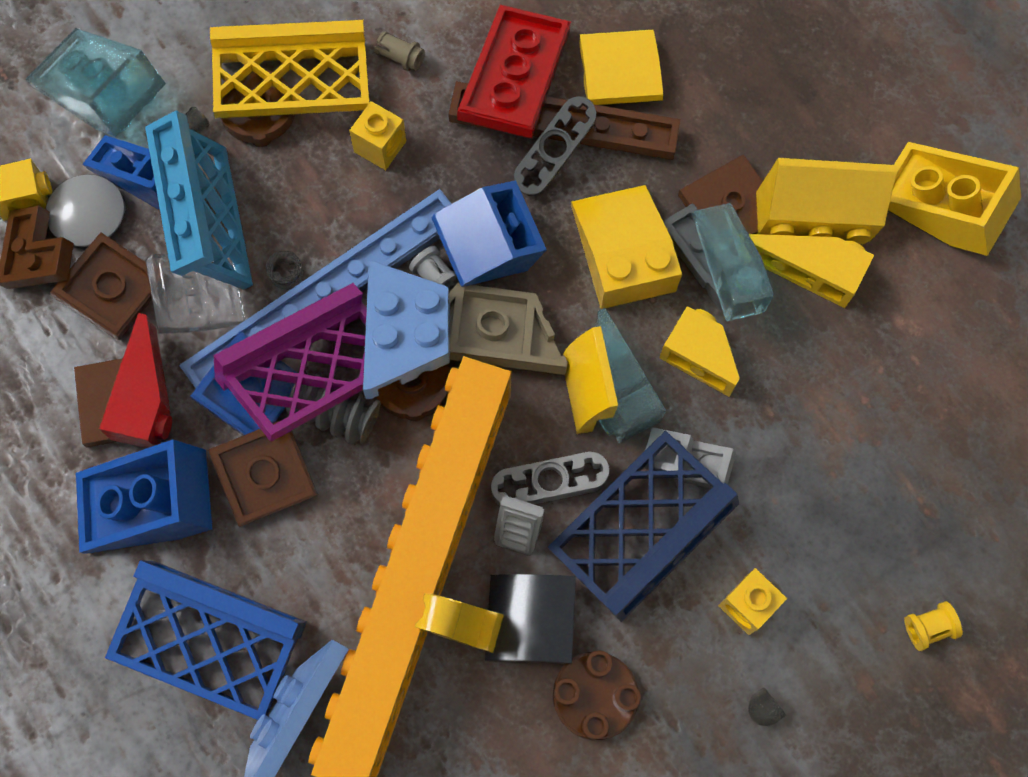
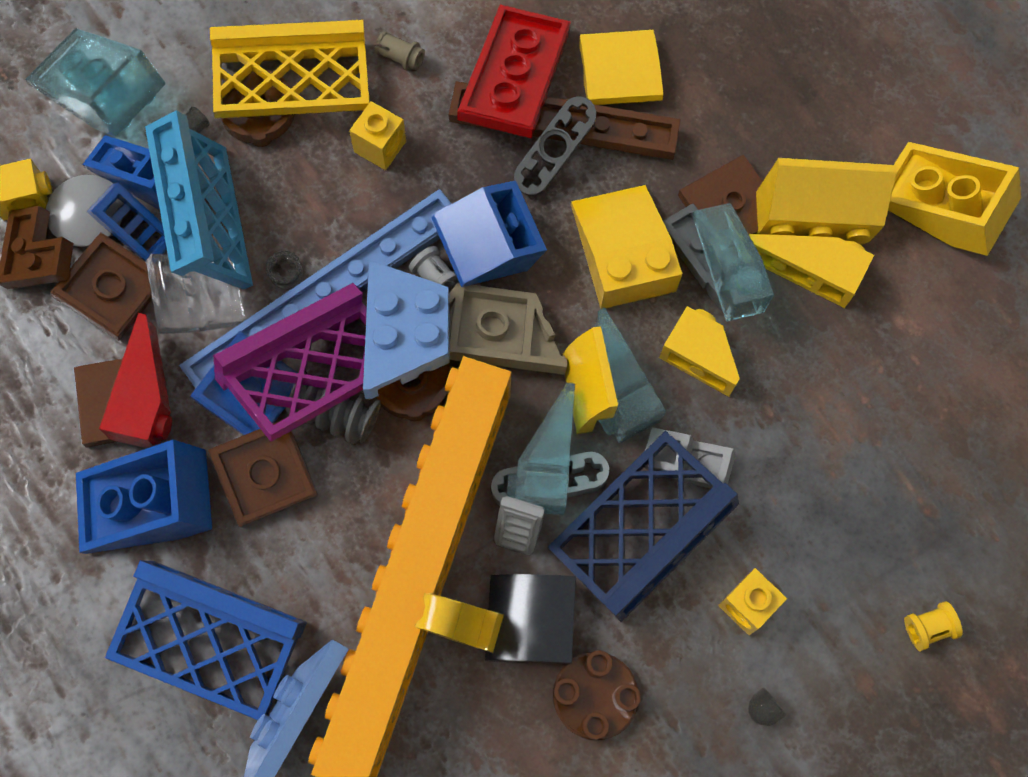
(115, 192): none -> blue slope
(545, 461): none -> clear light blue slope

